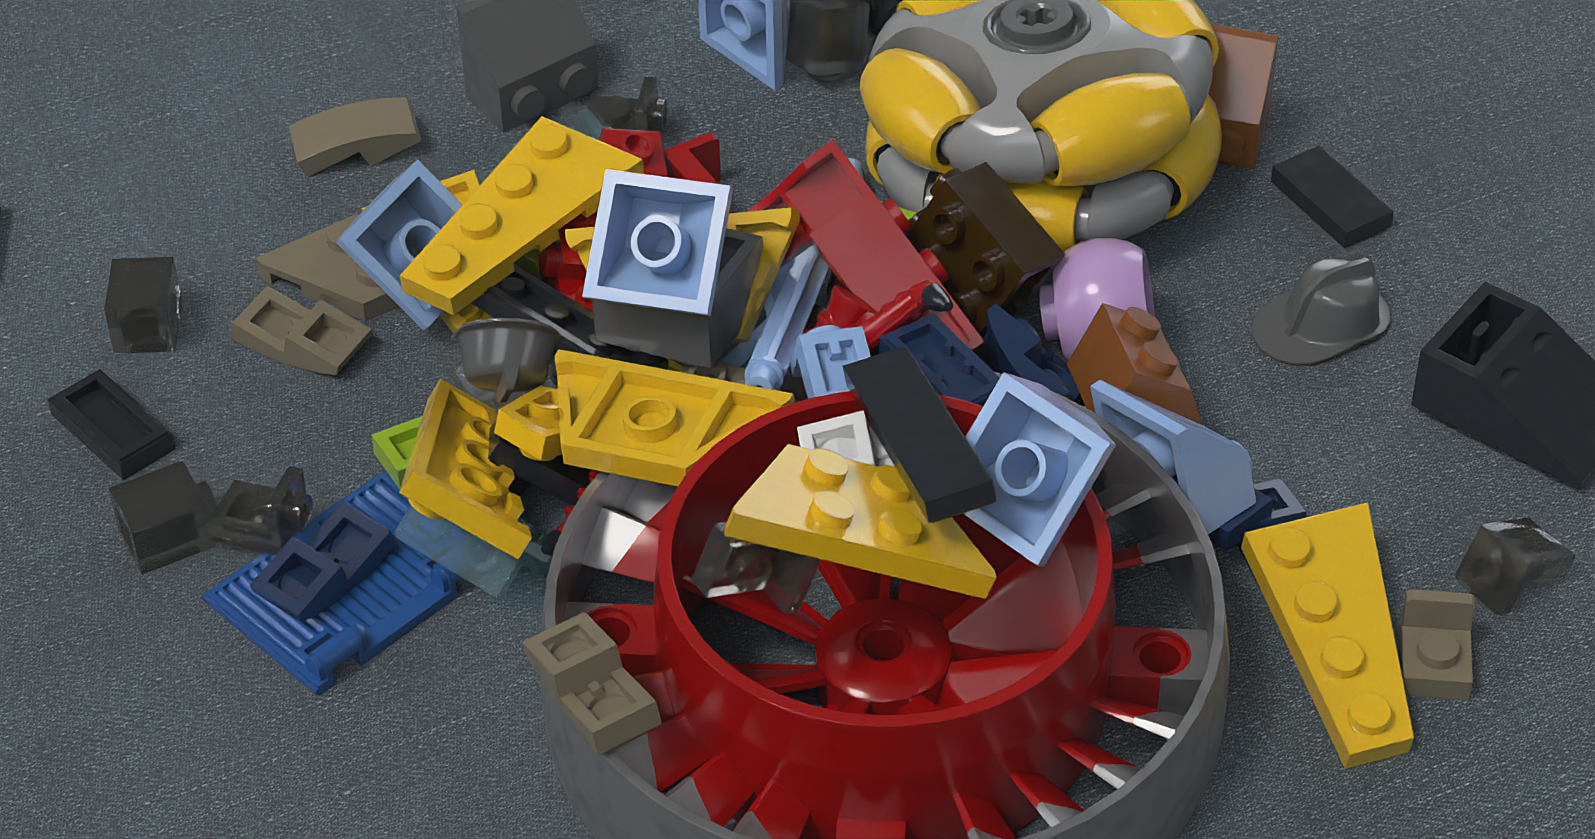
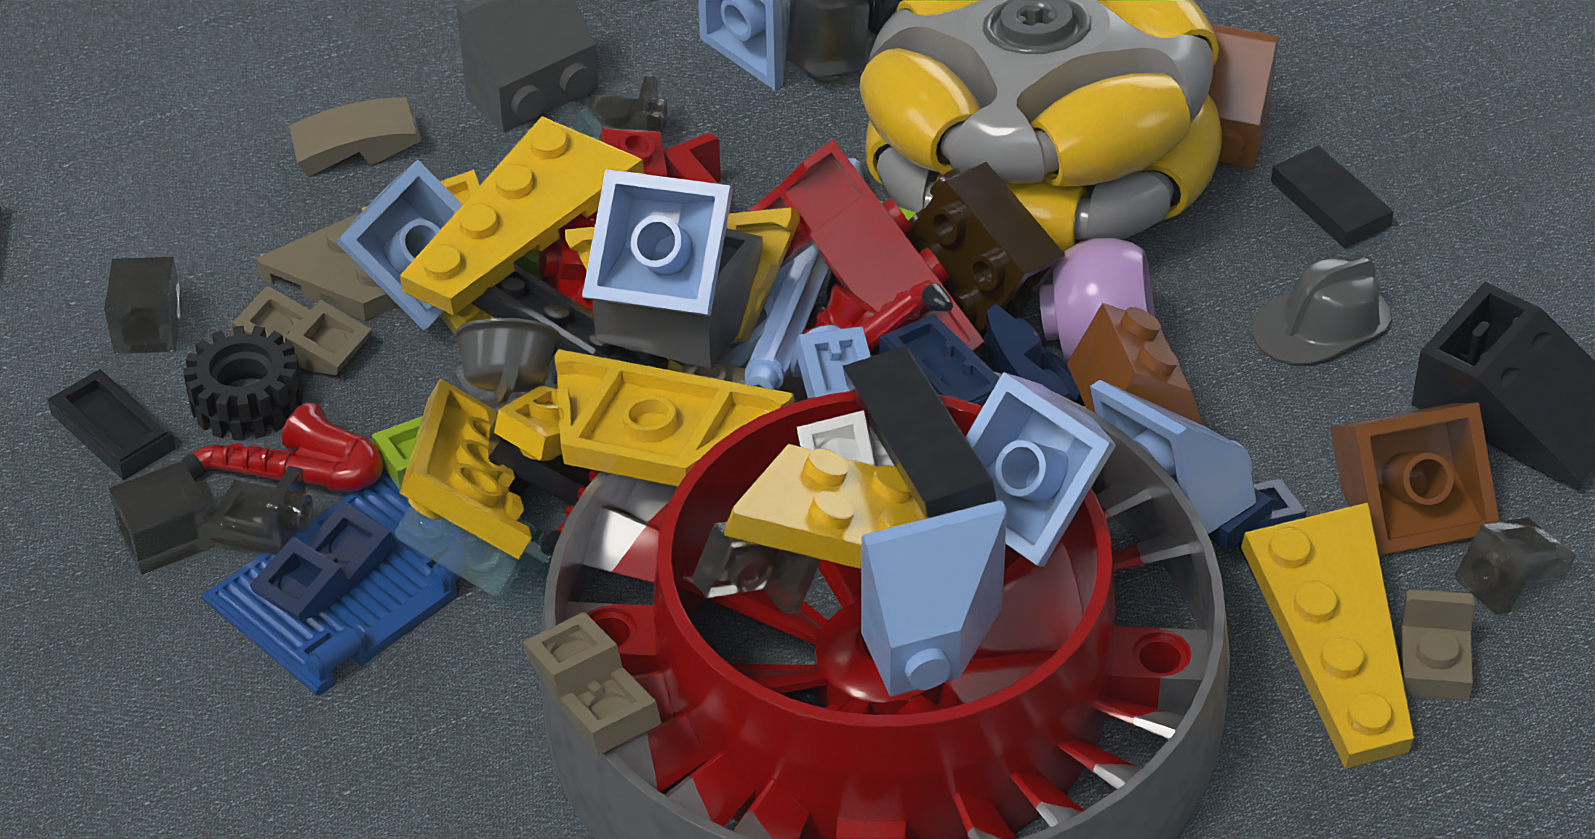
(237, 359): none -> black tyre
(322, 449): none -> red piece
(932, 594): none -> light blue slope
(1419, 474): none -> dark orange slope

